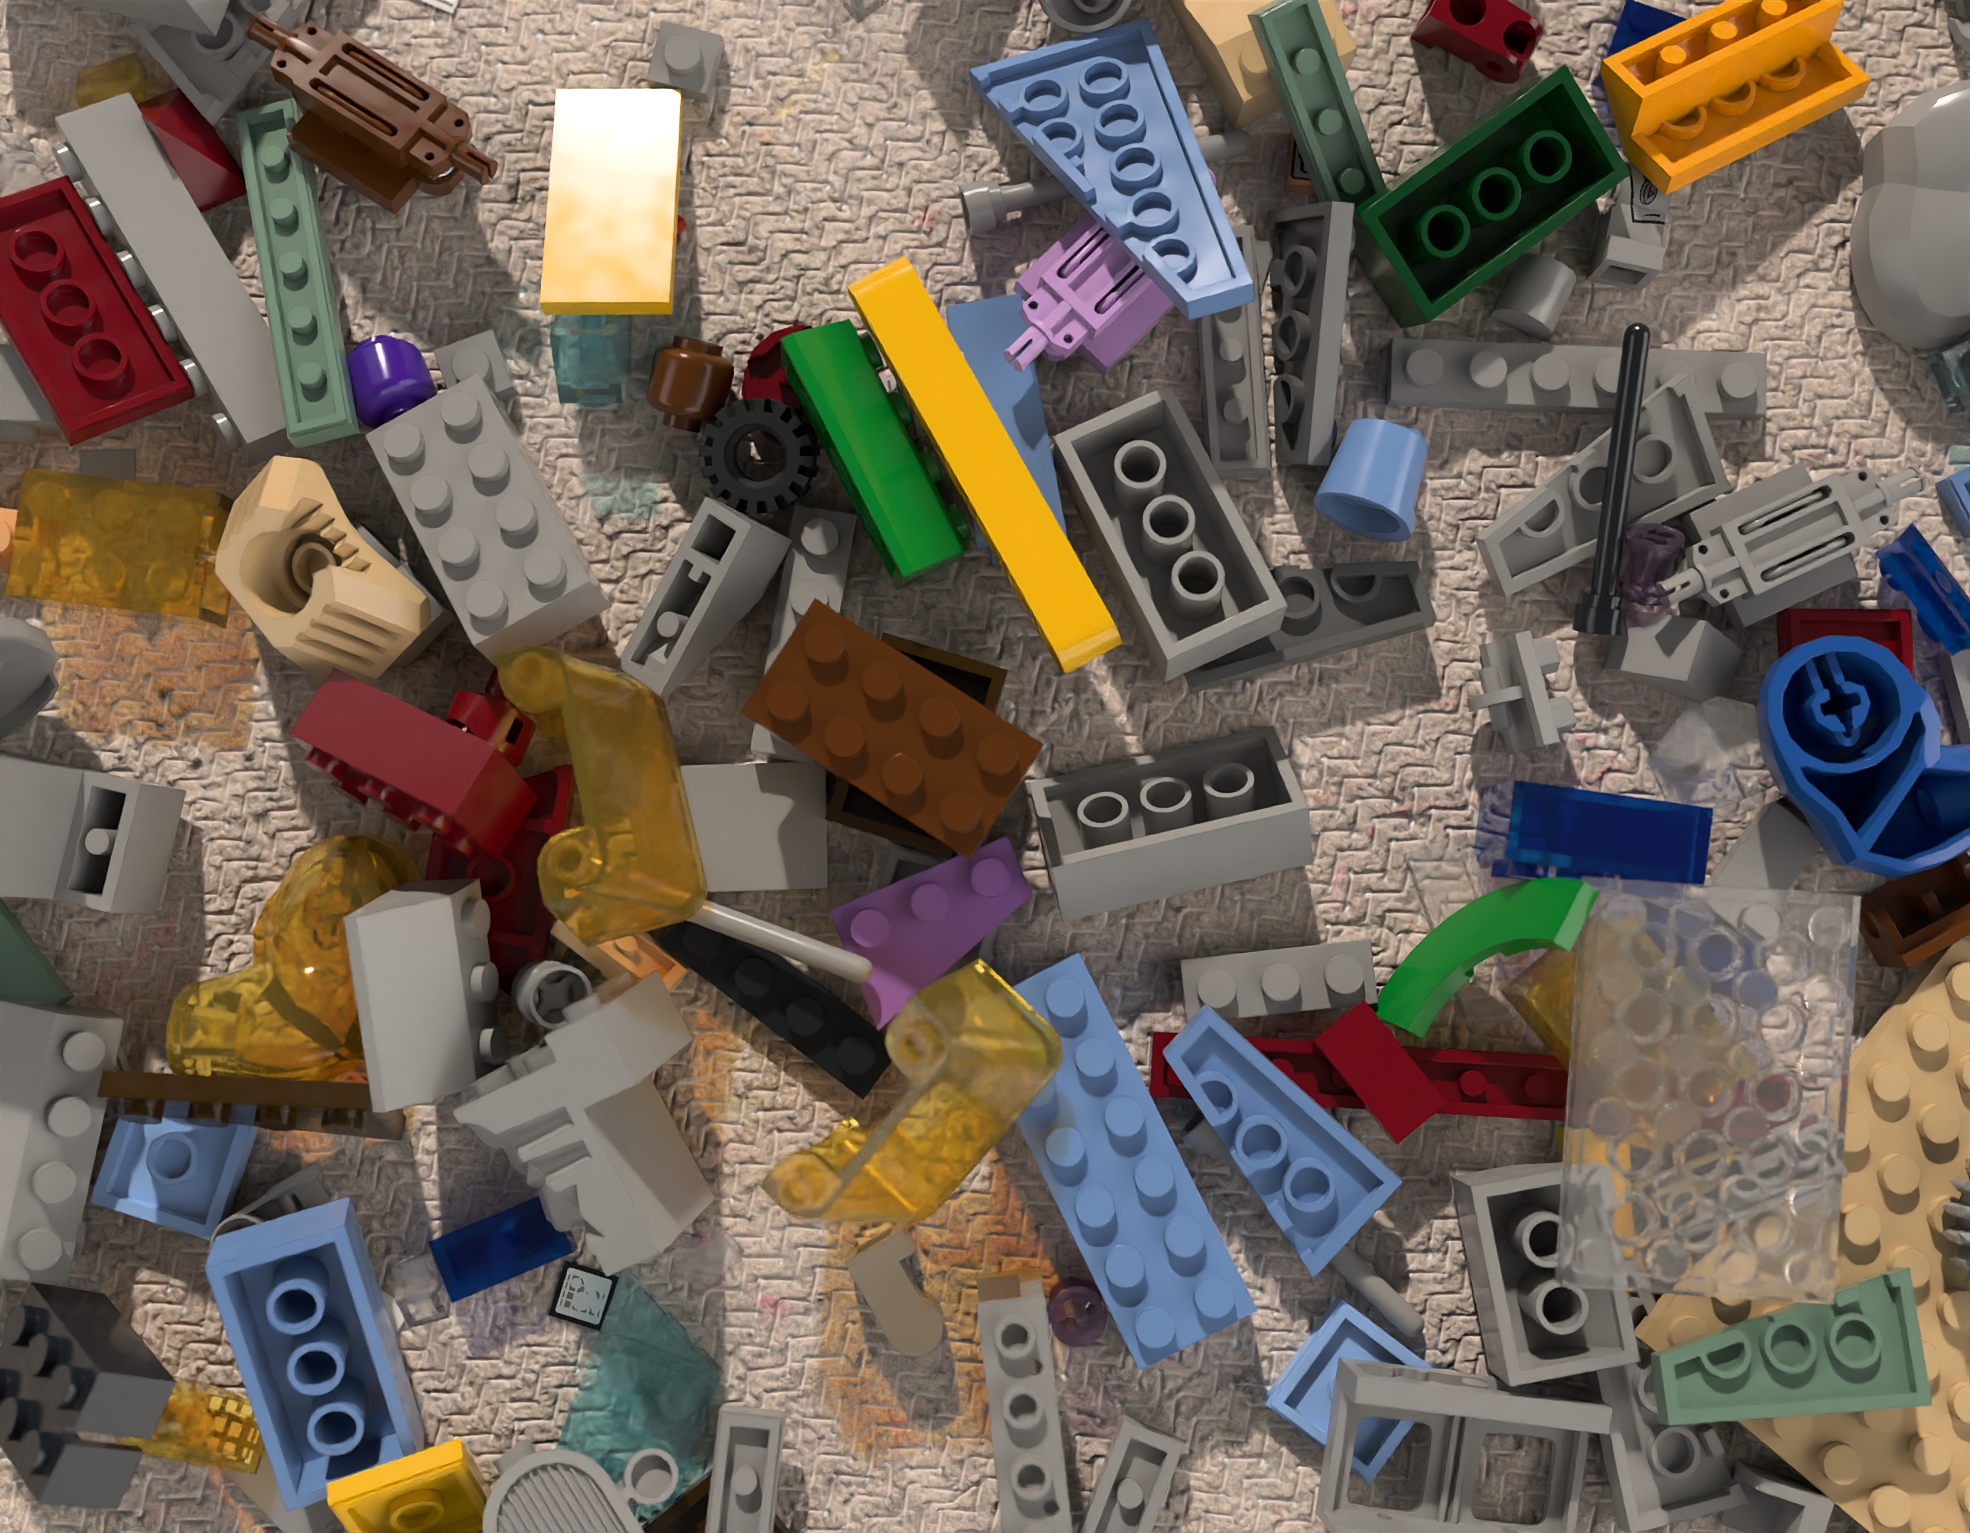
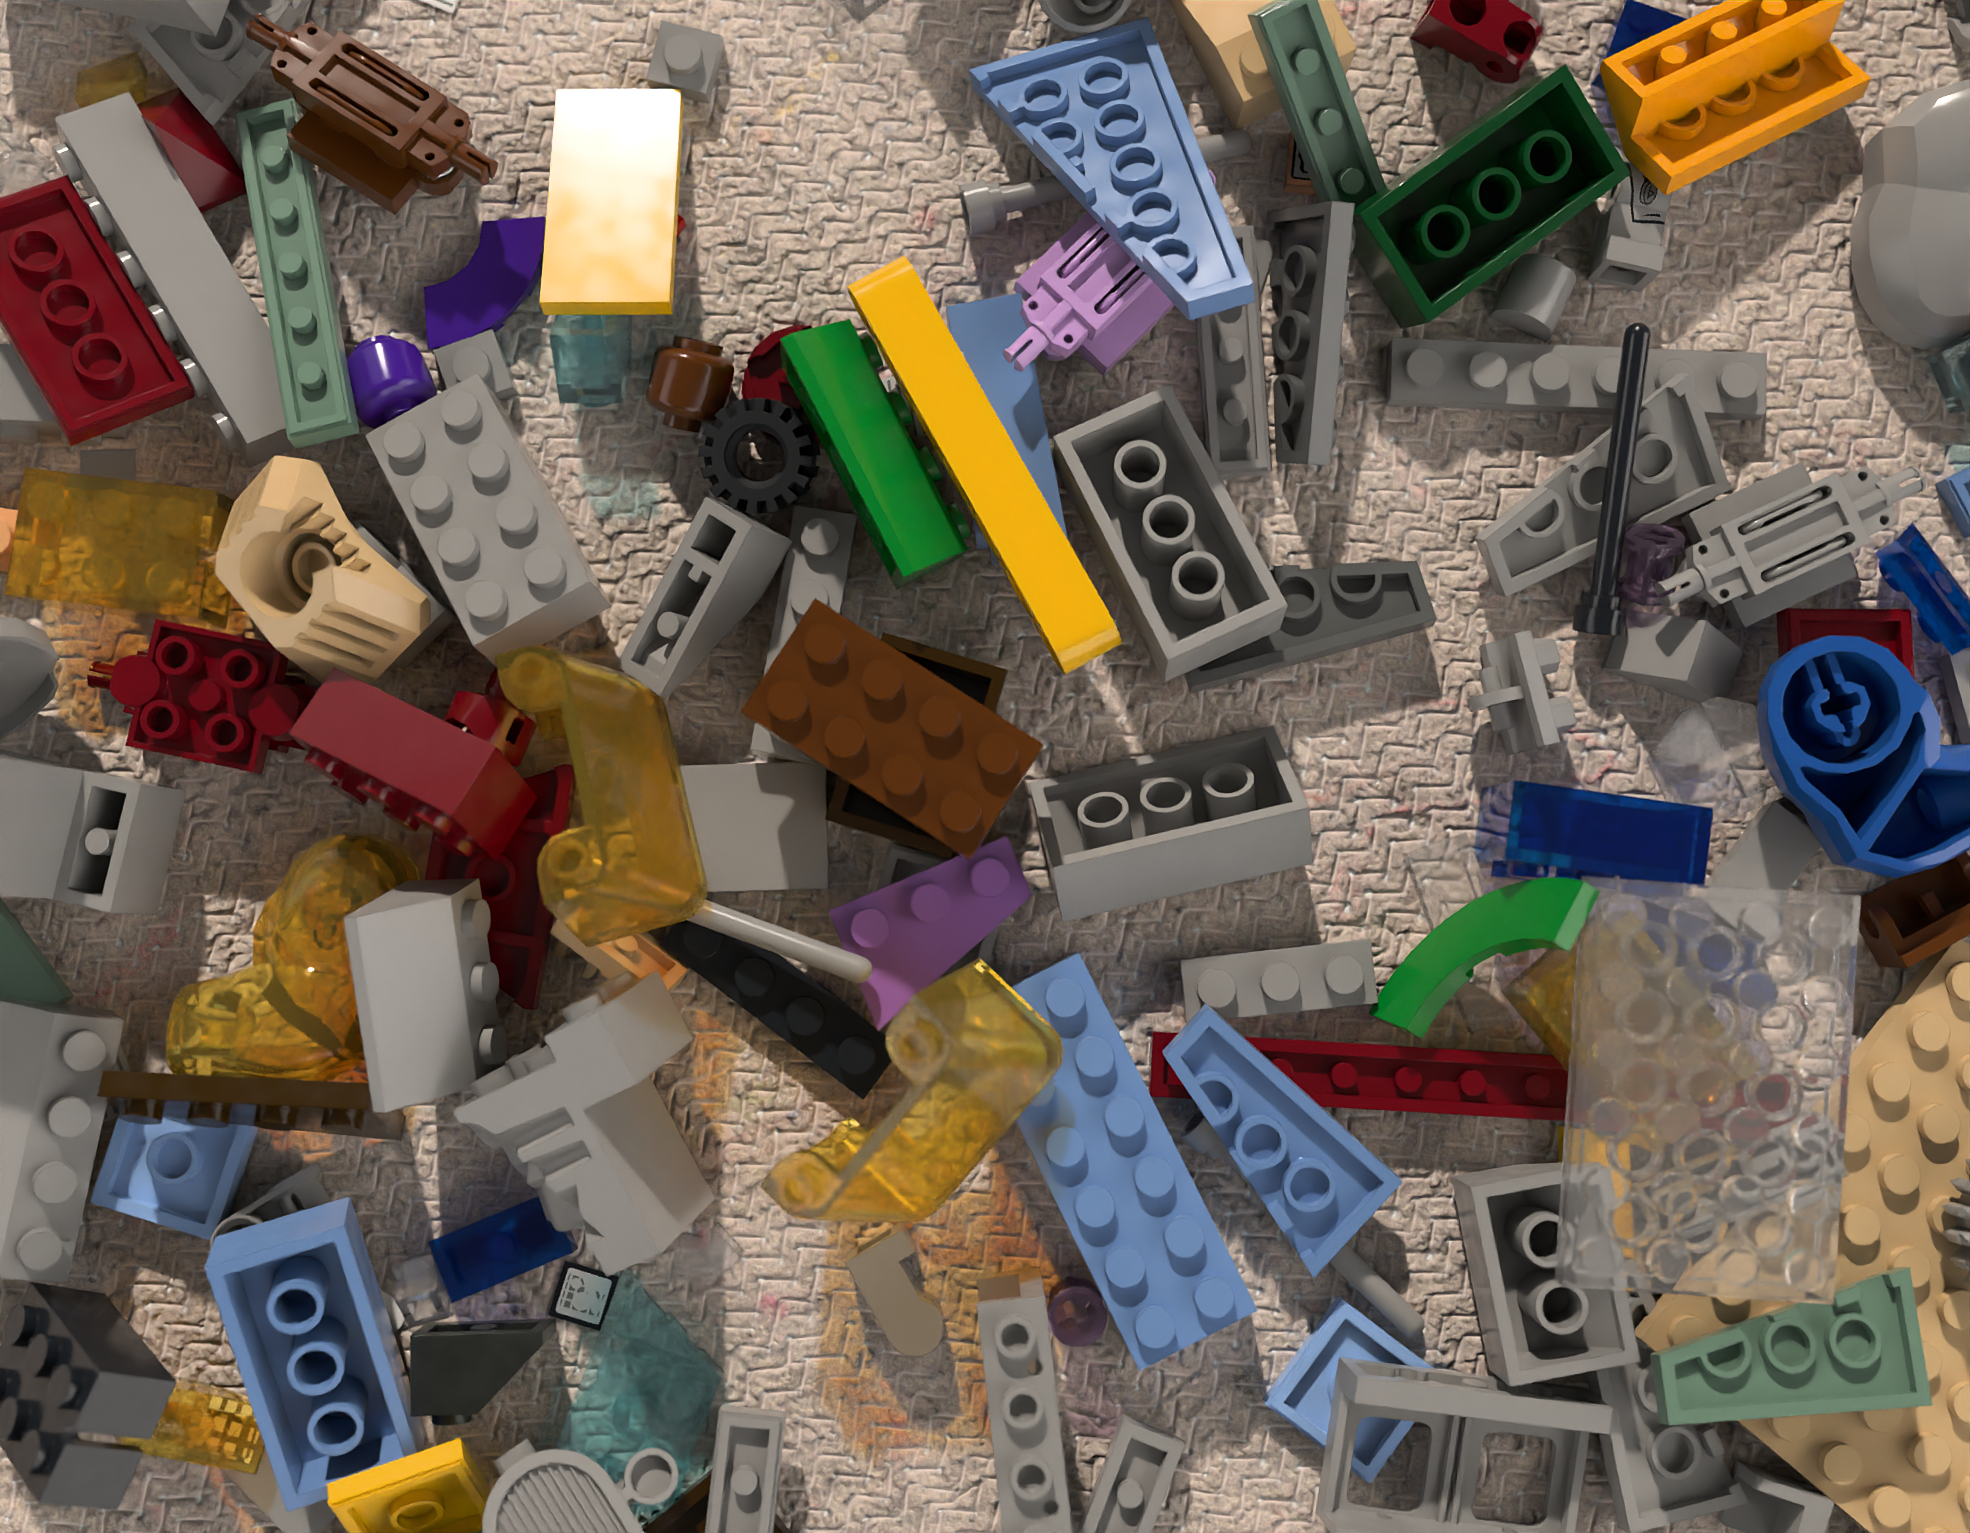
(207, 696): none -> dark red piece
(466, 1363): none -> pearl dark grey slope
(490, 285): none -> dark purple tile
(566, 988): light grey wheel -> none
(1375, 480): medium blue hat -> none
(1379, 1071): dark red tile -> none

